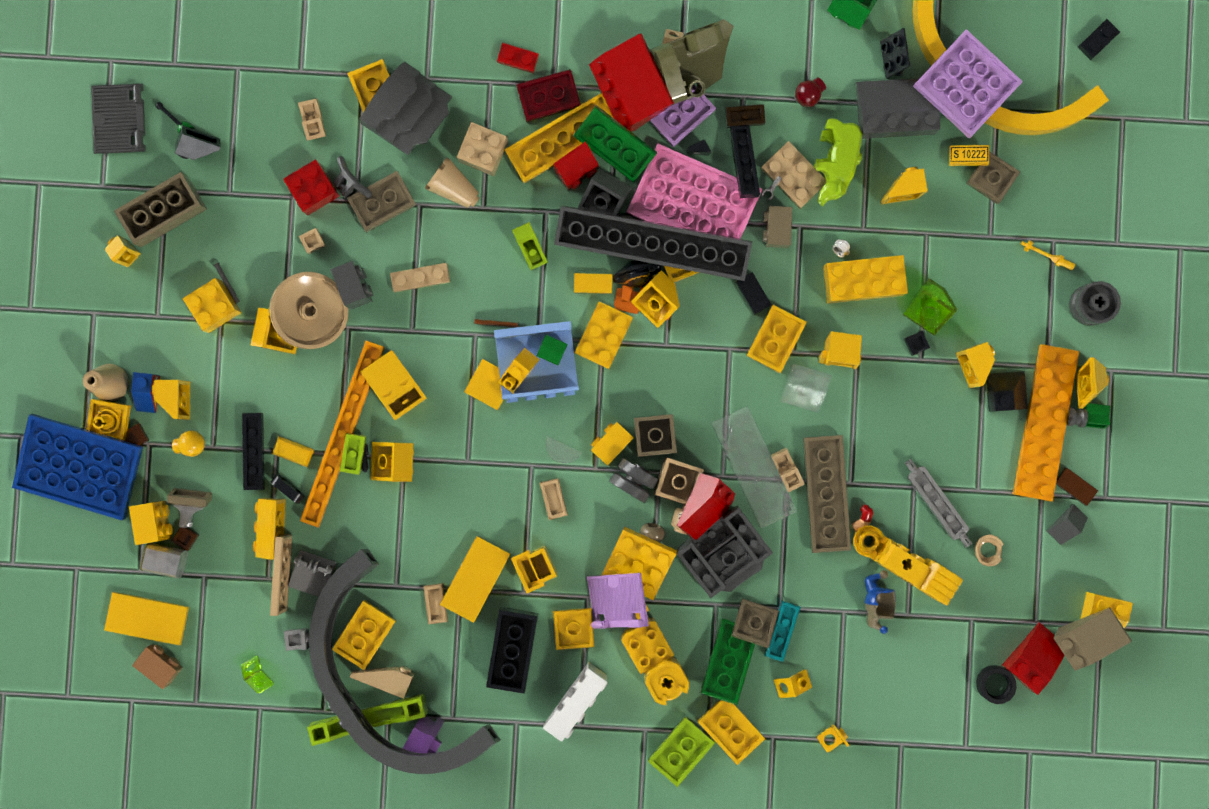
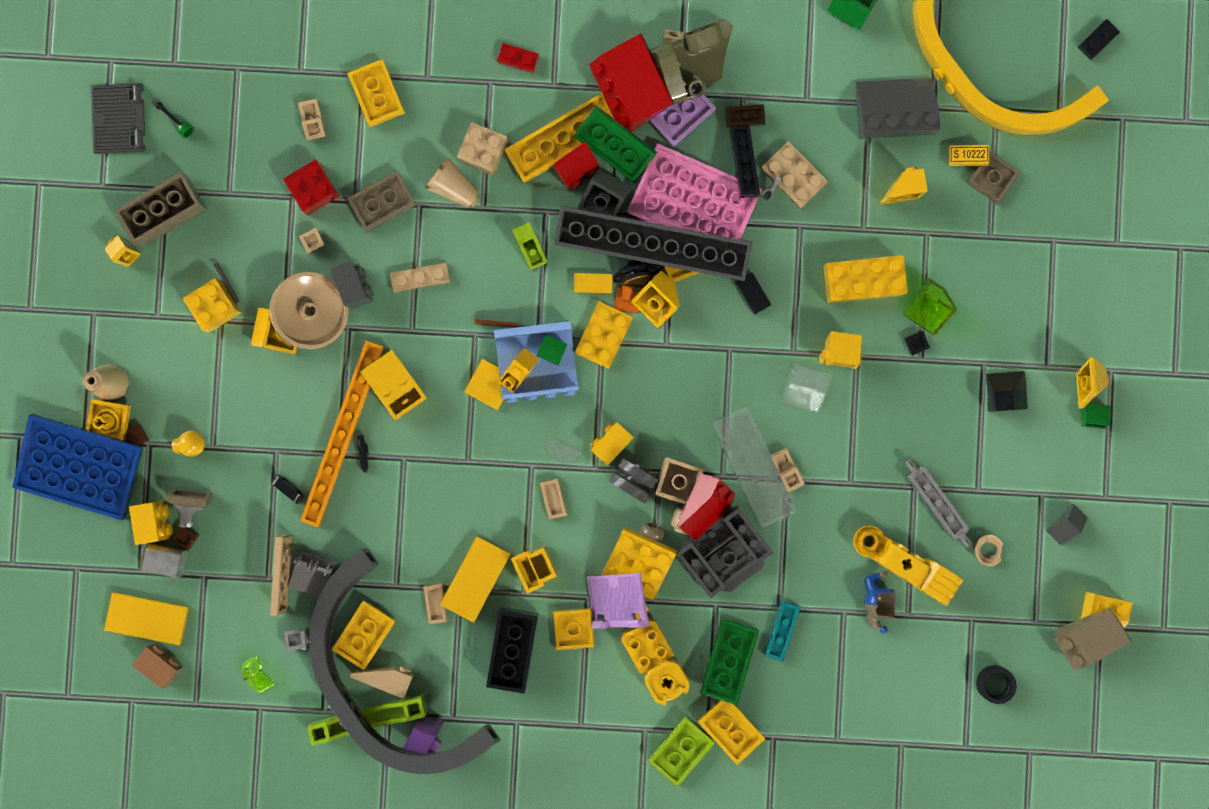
(142, 392): blue slope -> none
(173, 397): yellow slope -> none
(195, 144): slope -> none
(253, 451): black plate -> none
(269, 525): yellow slope -> none
(292, 451): yellow tile -> none
(347, 189): dark grey piece -> none
(353, 453): lime hinge -> none
(392, 461): yellow slope -> none
(406, 109): dark grey slope -> none
(548, 95): dark red tile -> none
(575, 702): white wedge -> none
(655, 435): dark tan brick -> none
(699, 148): black slope -> none
(755, 623): dark tan tile -> none
(776, 338): yellow plate -> none
(778, 227): dark tan brick -> none
(796, 684): yellow bracket -> none
(809, 92): dark red piece -> none
(827, 494): dark tan plate -> none
(840, 737): yellow bracket -> none
(841, 159): lime animal -> none
(841, 248): white plate -> none
(866, 517): arm -> none
(895, 53): black hinge -> none
(967, 83): lavender plate -> none
(976, 363): yellow slope -> none
(1035, 659): red slope -> none
(1046, 422): light orange plate -> none
(1058, 260): yellow piece -> none
(1076, 486): reddish brown tile -> none
(1077, 417): dark grey wheel -> none
(1095, 303): dark grey wheel -> none

